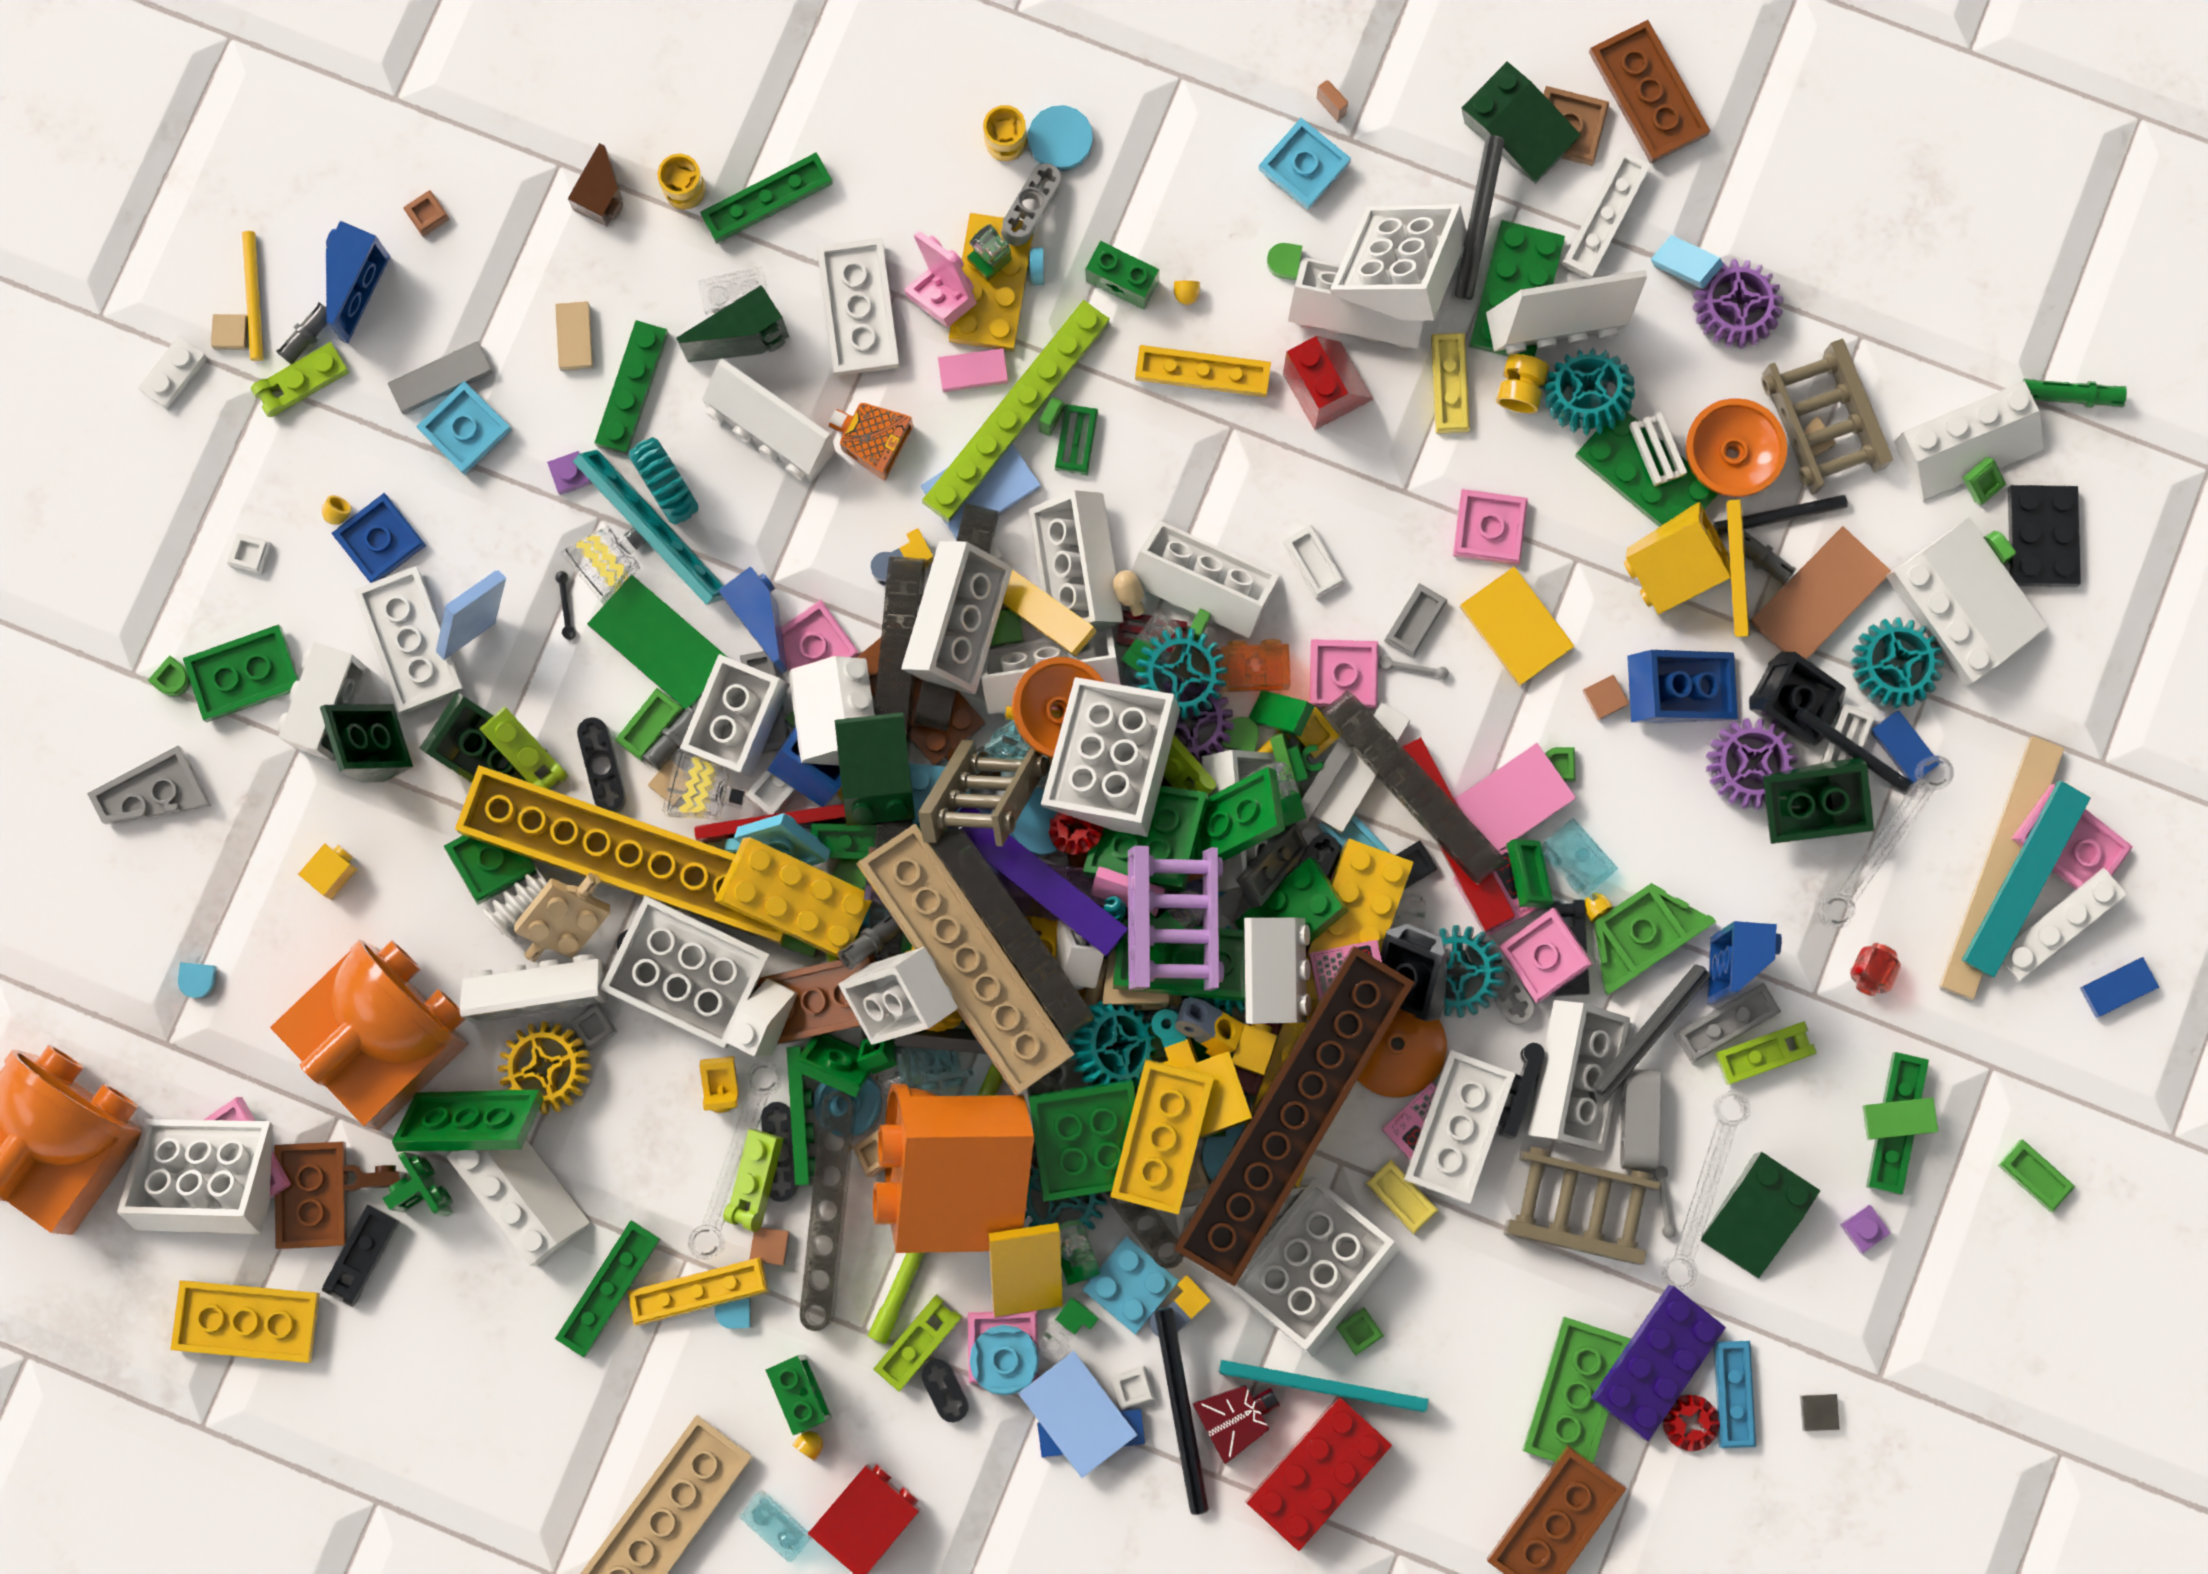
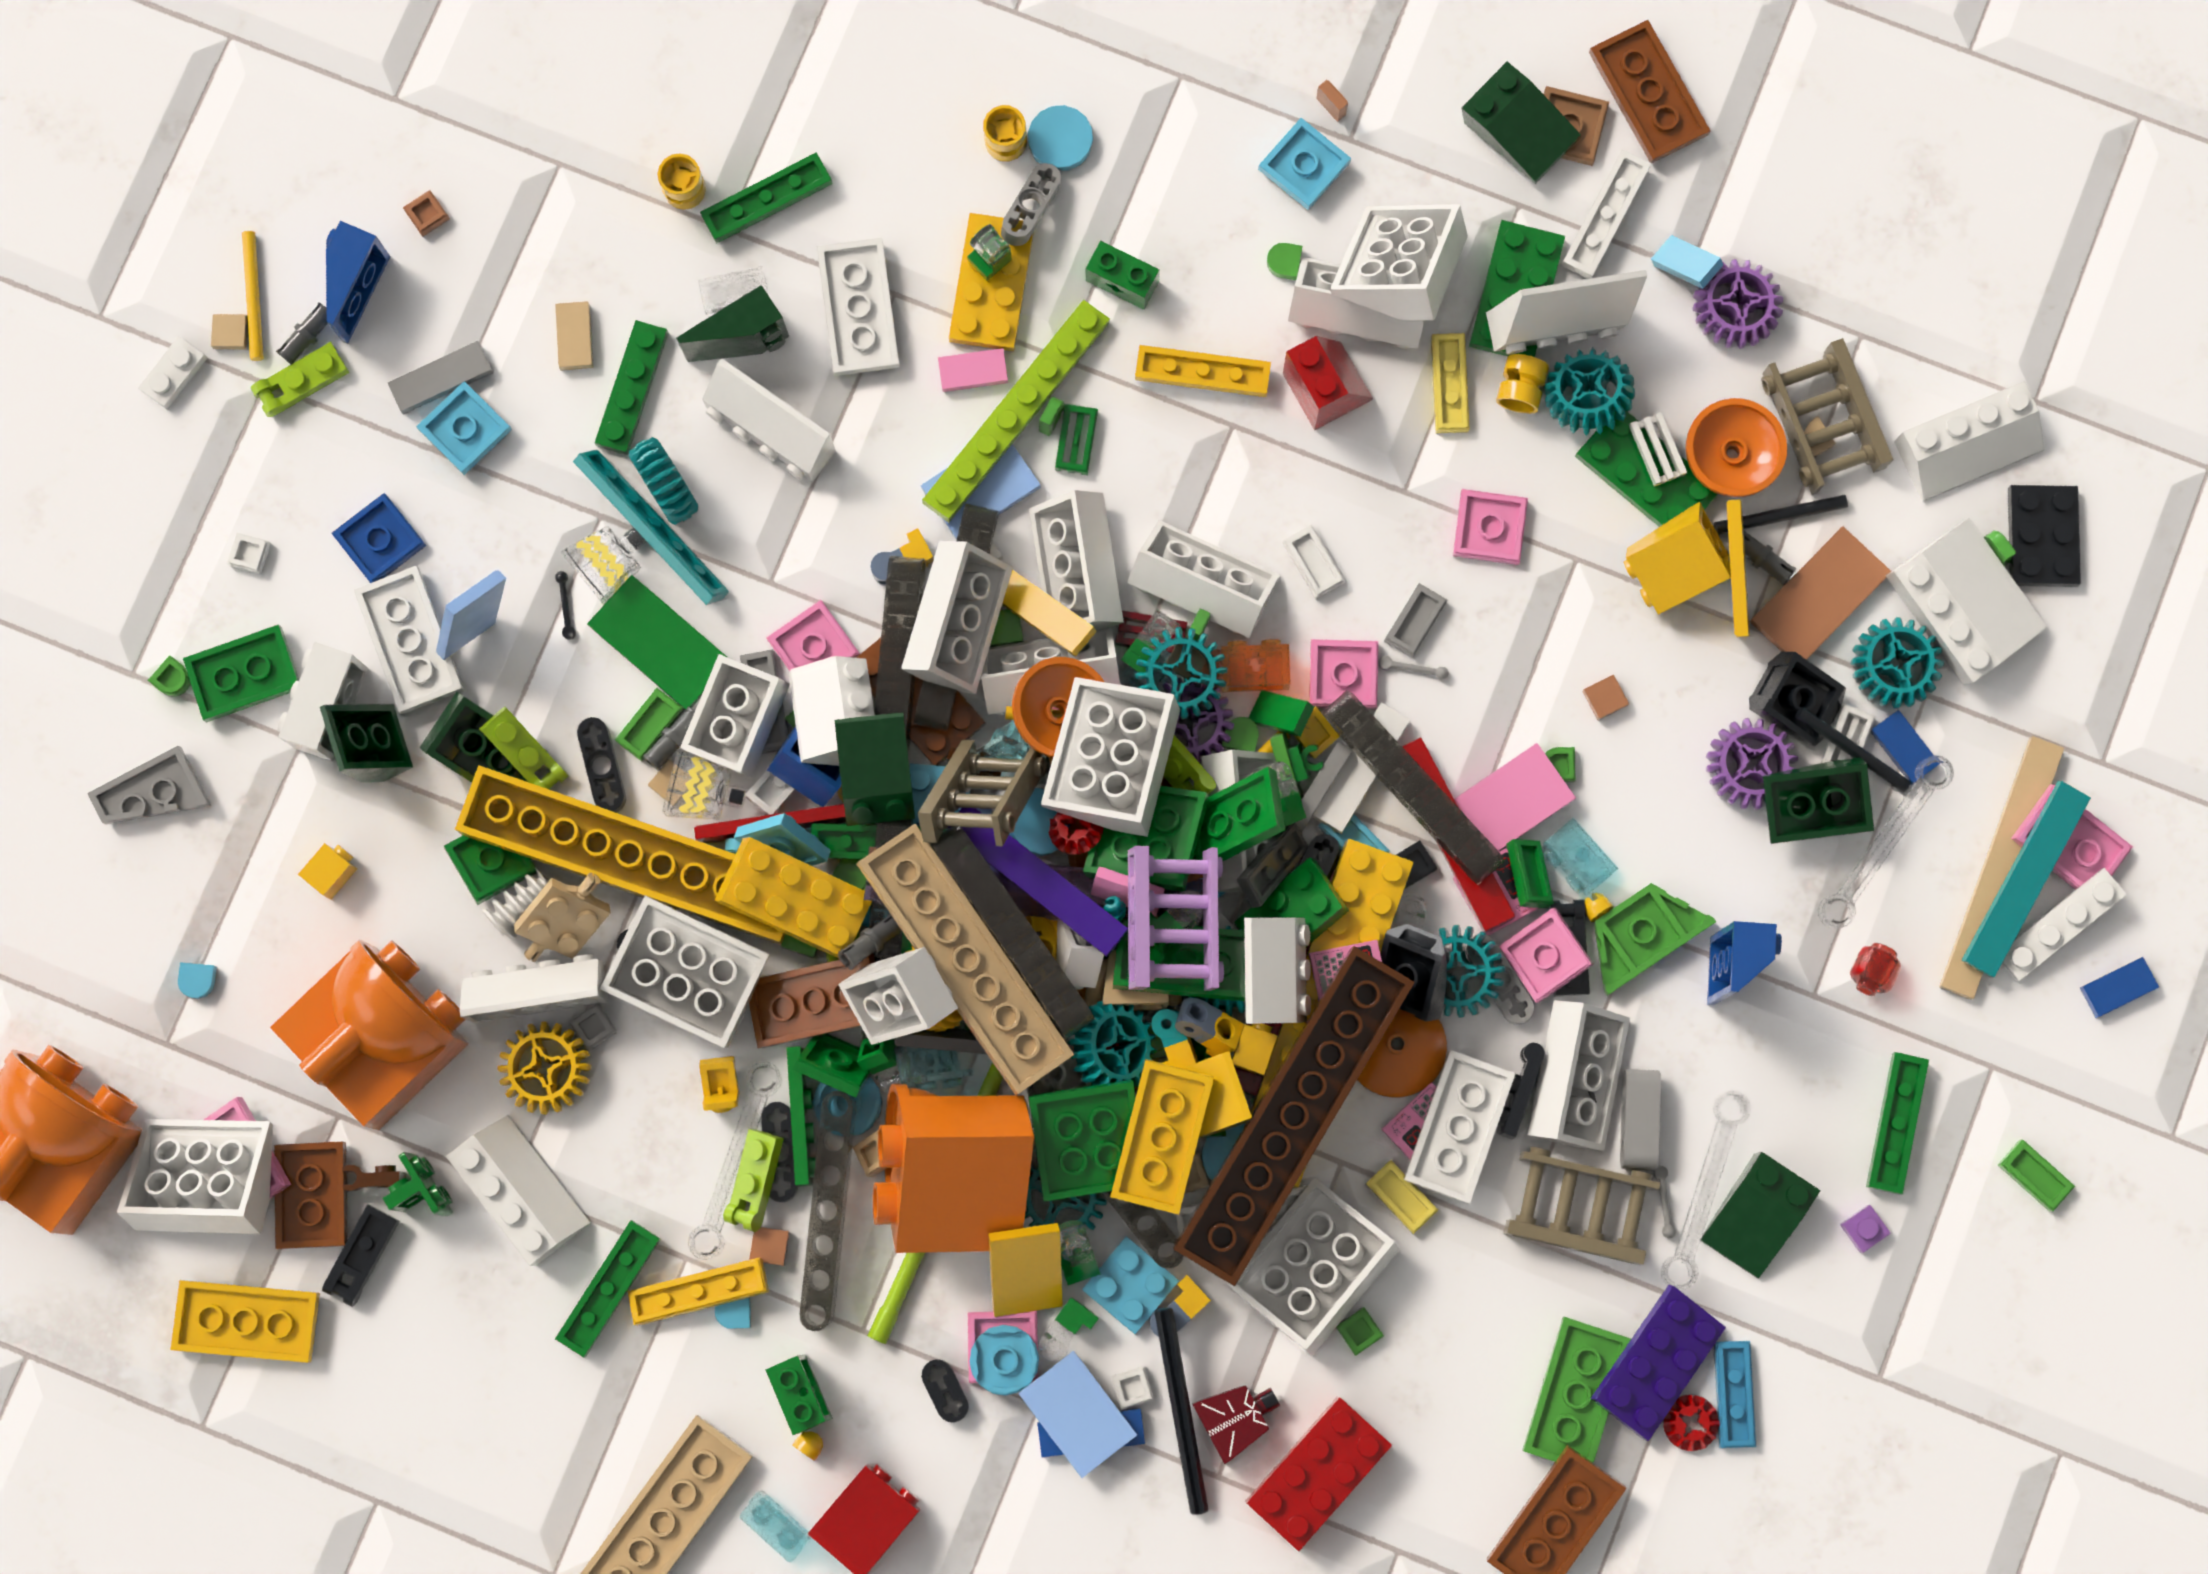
(335, 510): yellow hinge -> none
(468, 1120): green plate -> none
(566, 474): medium lavender plate -> none
(597, 189): reddish brown slope -> none
(758, 611): blue slope -> none
(762, 1019): white slope -> none
(872, 436): torso -> none
(916, 1344): lime plate -> none
(944, 288): bright pink bracket -> none
(1037, 265): medium azure tile -> none
(1129, 591): tan cylinder -> none
(1186, 291): yellow hinge -> none
(1323, 1386): teal tile -> none
(1479, 217): dark grey axle -> none
(1516, 626): yellow tile -> none
(1651, 1031): dark grey axle -> none
(1682, 686): blue slope -> none
(1727, 1022): light grey tile -> none
(1764, 1053): lime plate -> none
(1819, 1412): clear smoke tile -> none
(1900, 1118): bright green tile -> none
(1984, 480): bright green tile -> none
(2081, 393): green pin -> none

